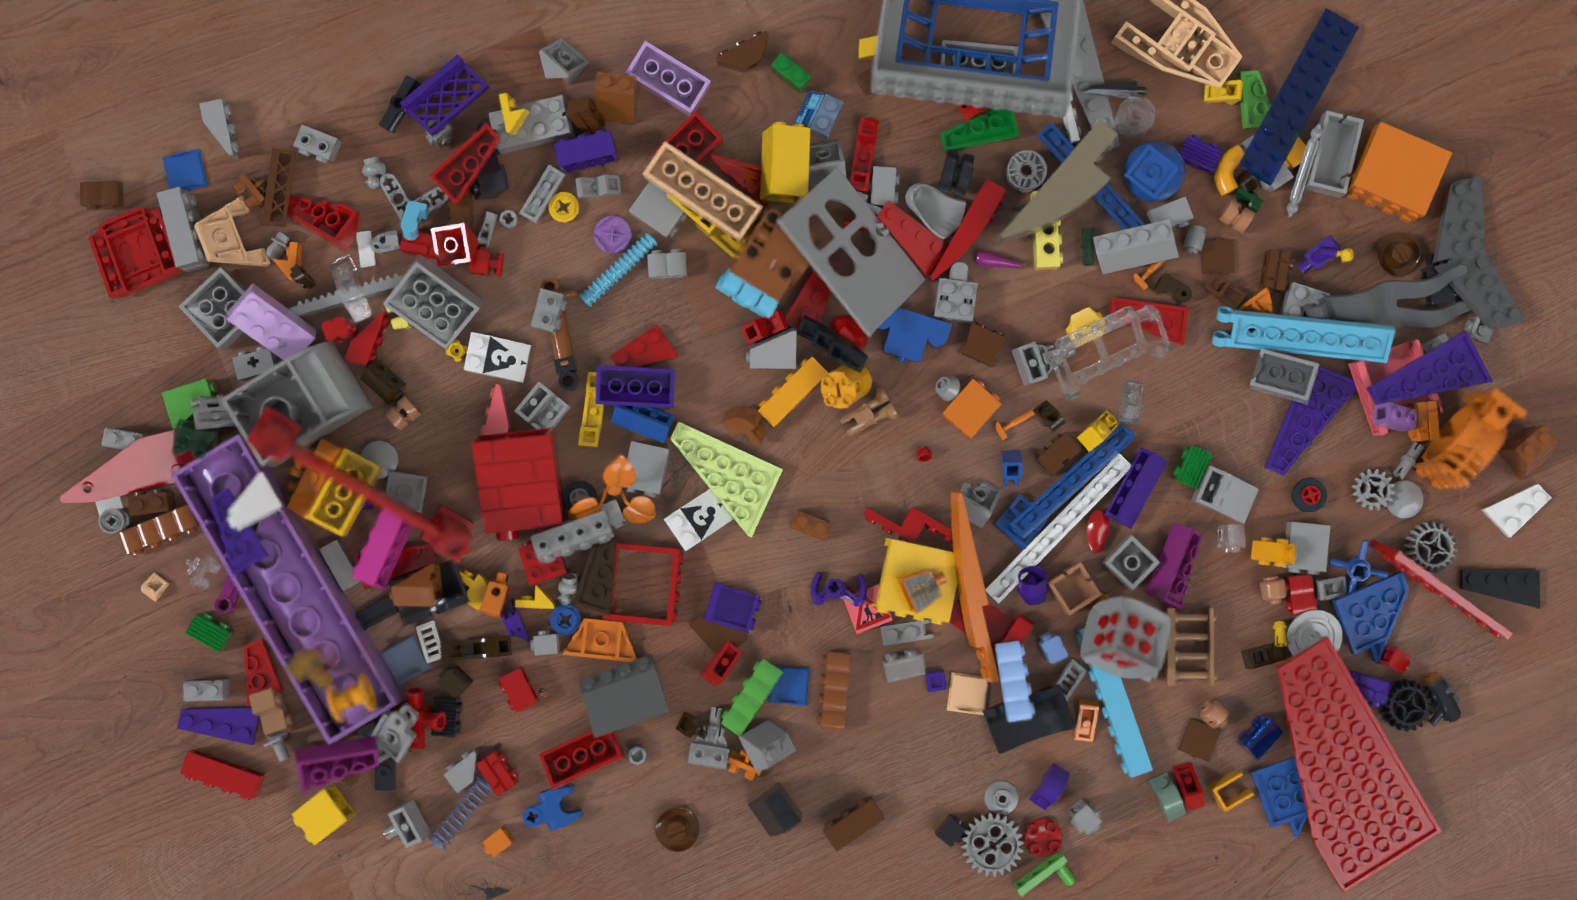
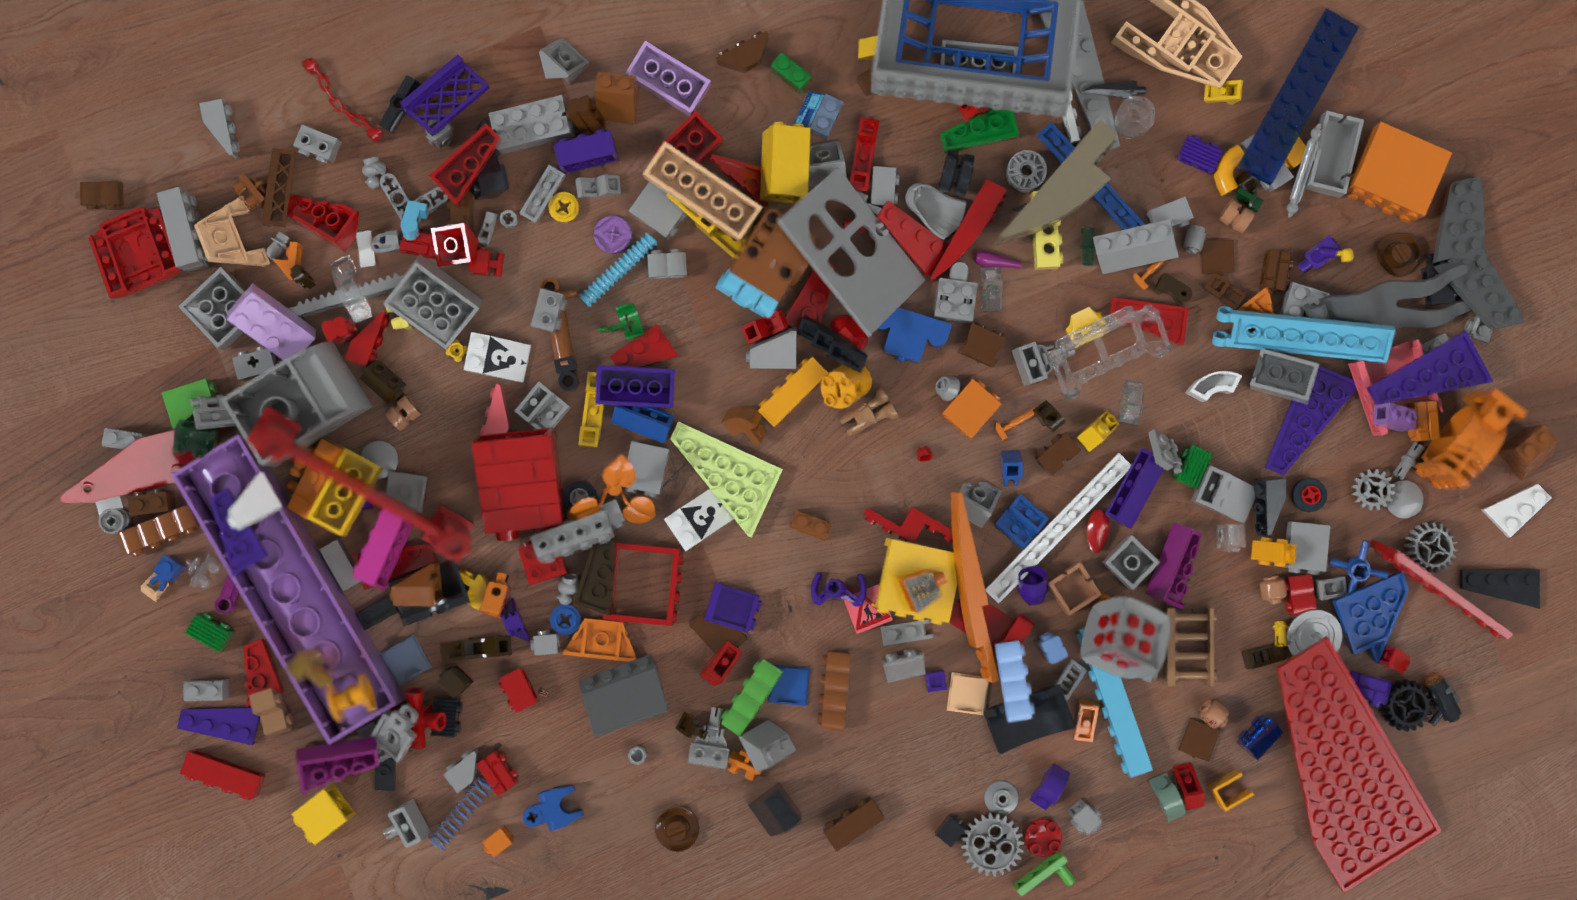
(168, 570): none -> blue brick
(185, 170): blue piece -> none
(279, 746): light grey bracket -> none
(311, 67): none -> red piece
(424, 644): white slope -> none
(512, 119): yellow slope -> none
(541, 600): yellow slope -> none
(580, 757): red brick -> none
(632, 314): none -> green helmet
(991, 289): none -> clear slope
(1072, 481): blue plate -> none
(1154, 171): blue plate -> none
(1165, 451): none -> light grey plate
(1212, 383): none -> white brick
(1254, 99): bright green wing -> none
(1269, 500): none -> black slope
(1281, 794): blue wing -> none

